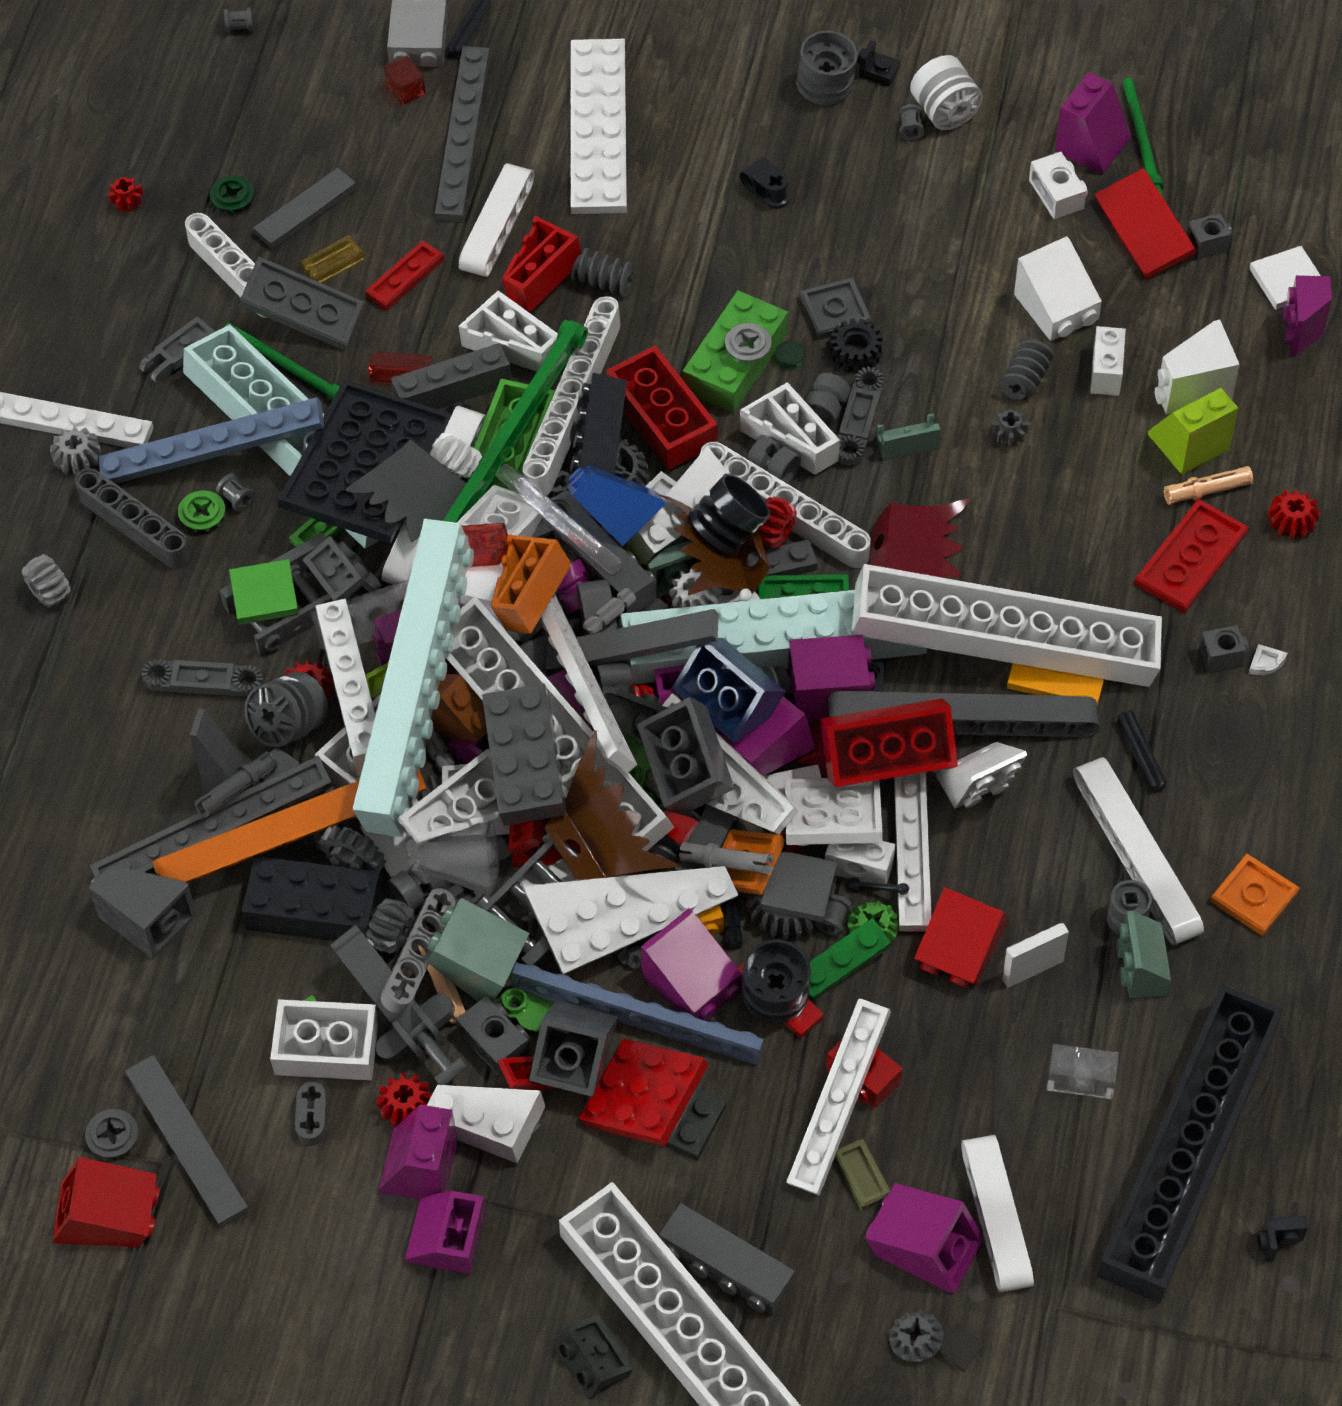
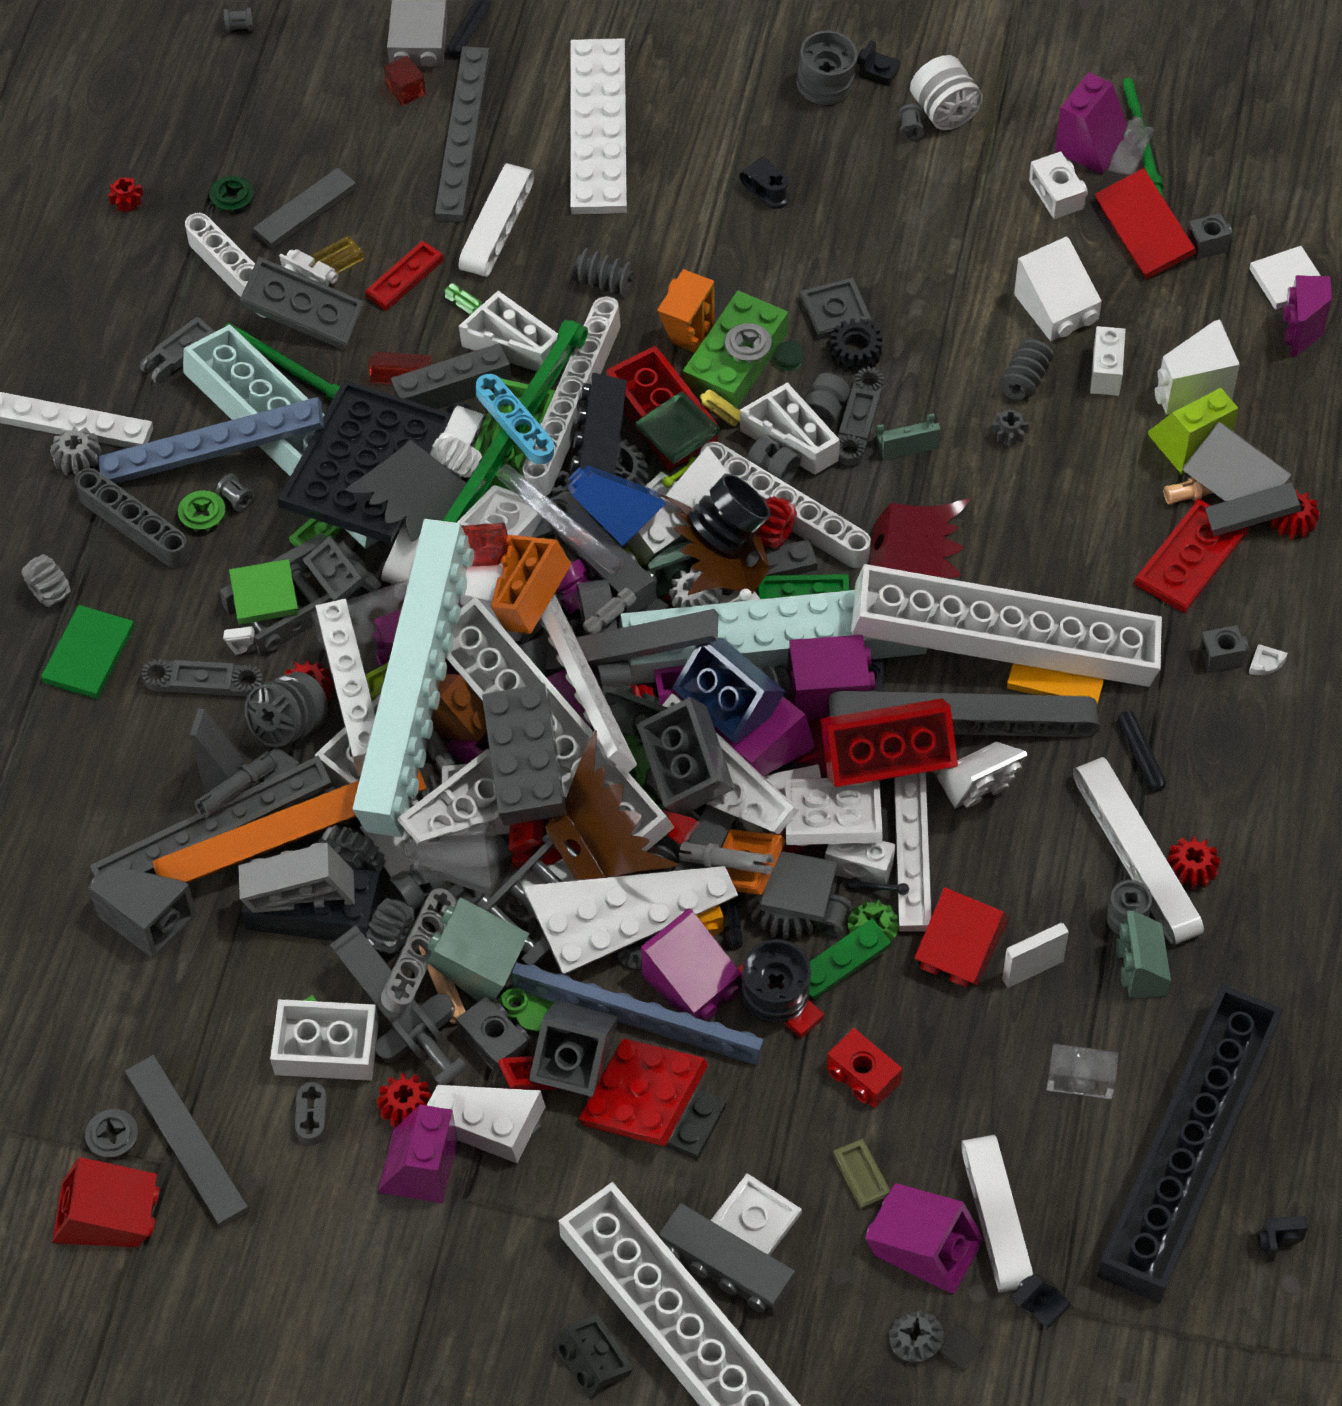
(88, 651): none -> green tile
(239, 639): none -> white tile
(296, 877): none -> light grey wedge
(301, 263): none -> white hinge
(447, 1231): magenta slope -> none
(462, 298): none -> bright green axle
(511, 420): none -> medium azure beam
(541, 264): red wedge -> none
(668, 481): none -> lime hinge
(677, 427): none -> clear green tile
(688, 310): none -> orange wedge
(720, 407): none -> light yellow axle
(757, 1214): none -> white tile
(838, 1097): white plate -> none
(1041, 1298): none -> black bracket
(1131, 147): none -> clear hinge
(1194, 862): none -> red gear
(1233, 466): none -> light grey tile
(1253, 509): none -> dark grey tile
(1254, 894): orange tile -> none

